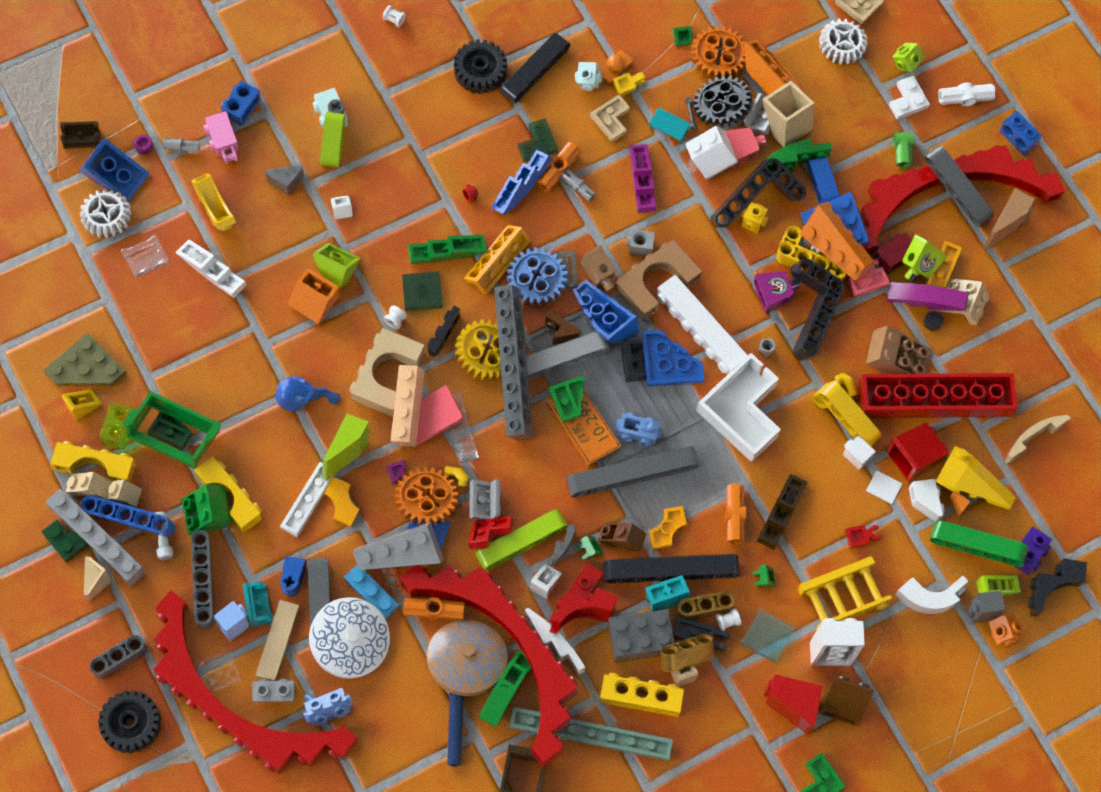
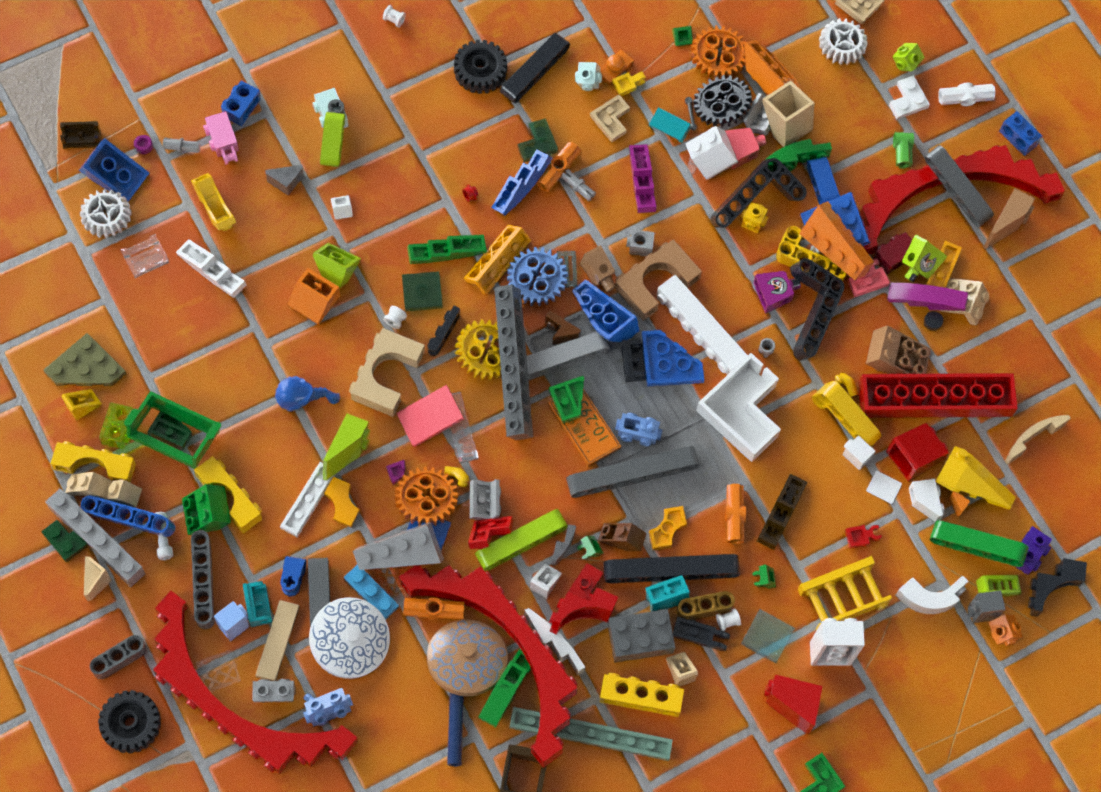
(407, 405): light nougat brick -> none
(687, 653): pearl gold beam -> none
(845, 700): reddish brown slope -> none

